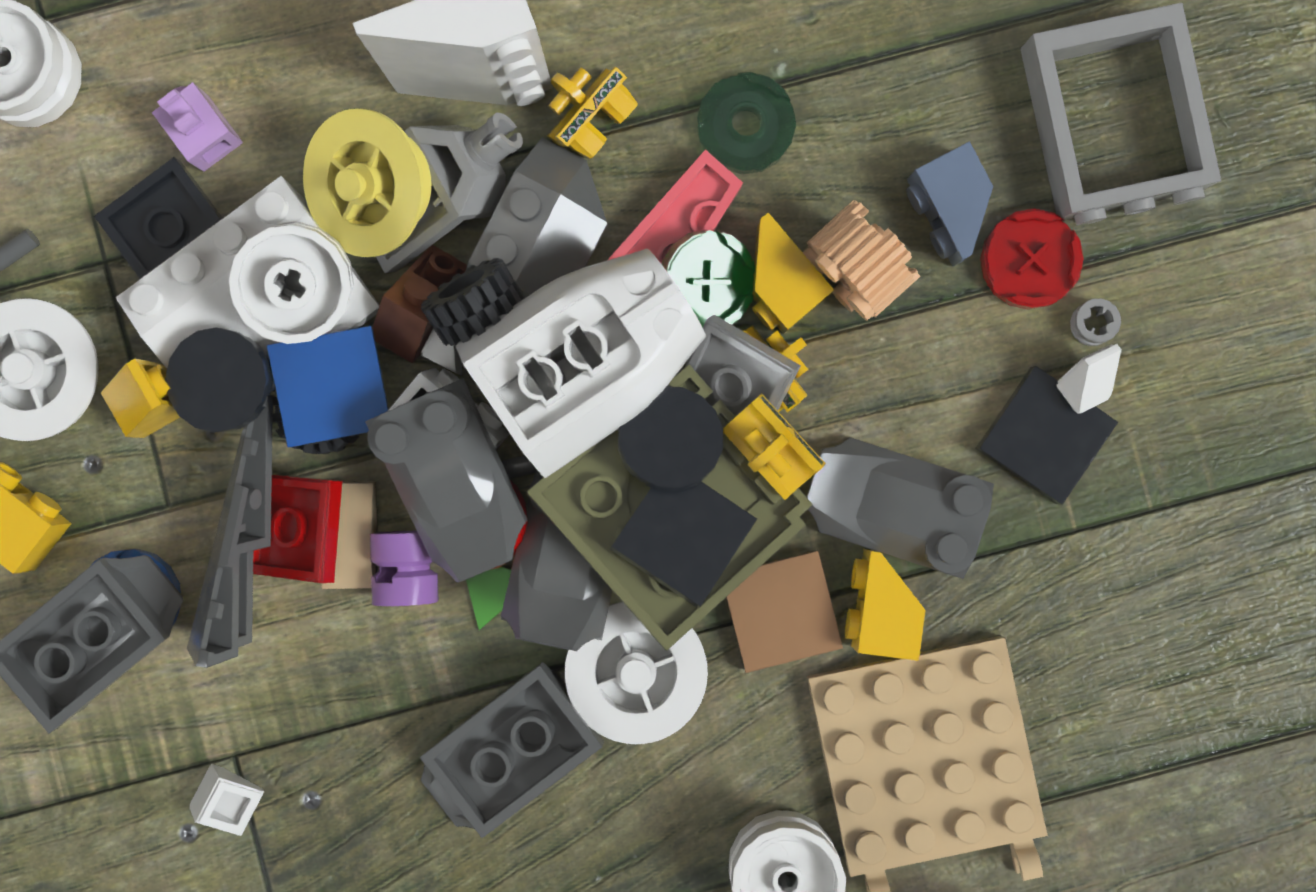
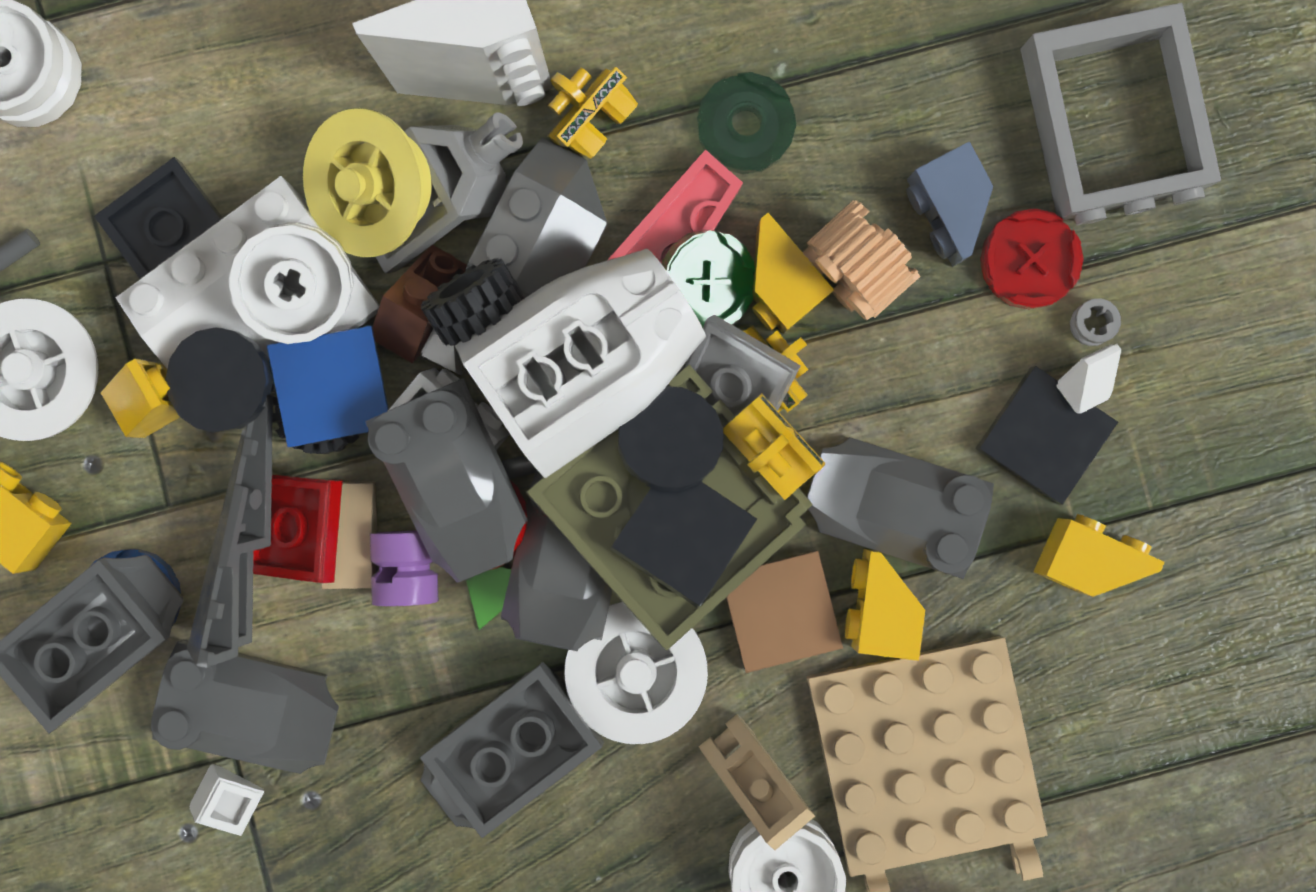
(196, 126): lavender brick -> none
(245, 711): none -> dark grey slope
(757, 783): none -> tan plate
(1091, 562): none -> yellow slope

